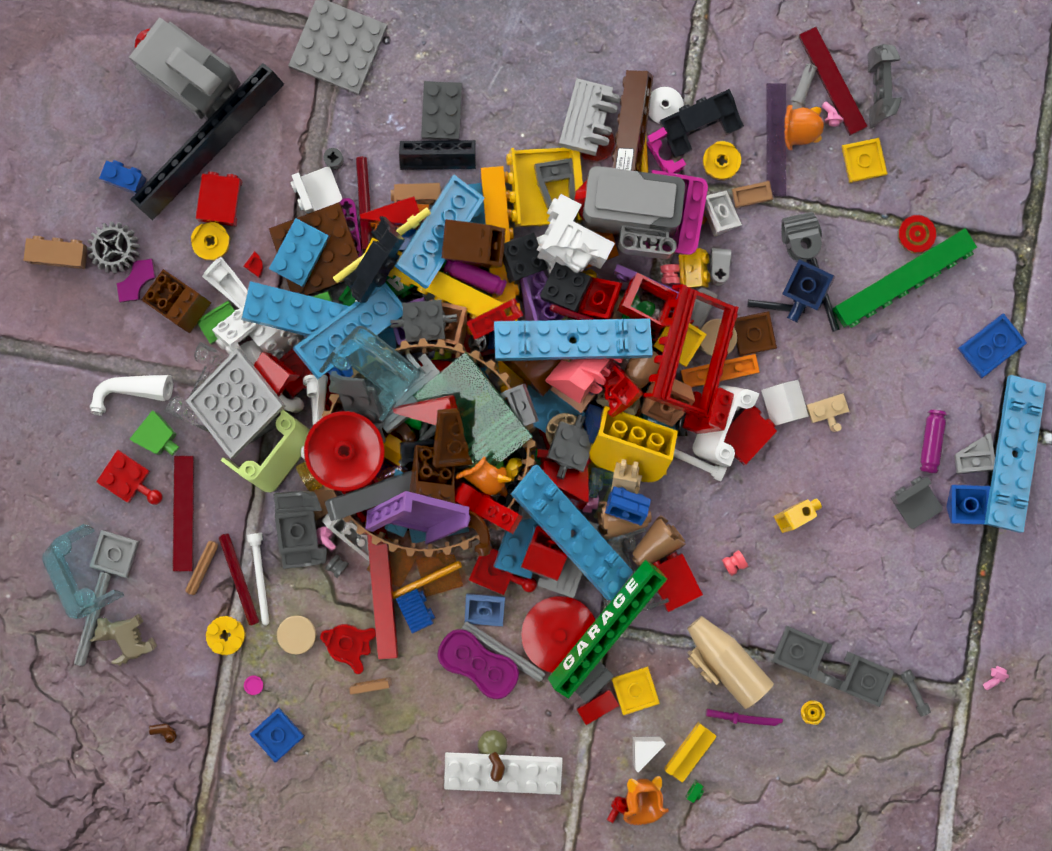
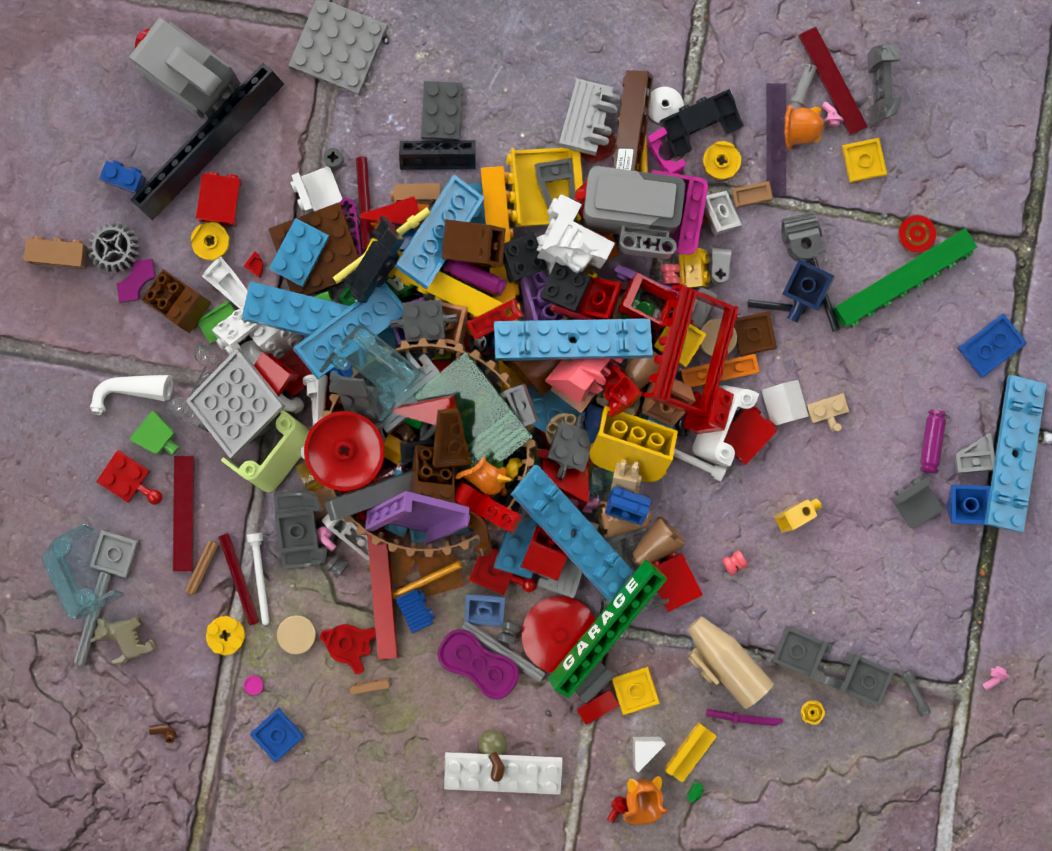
(510, 628): none -> dark grey wheel

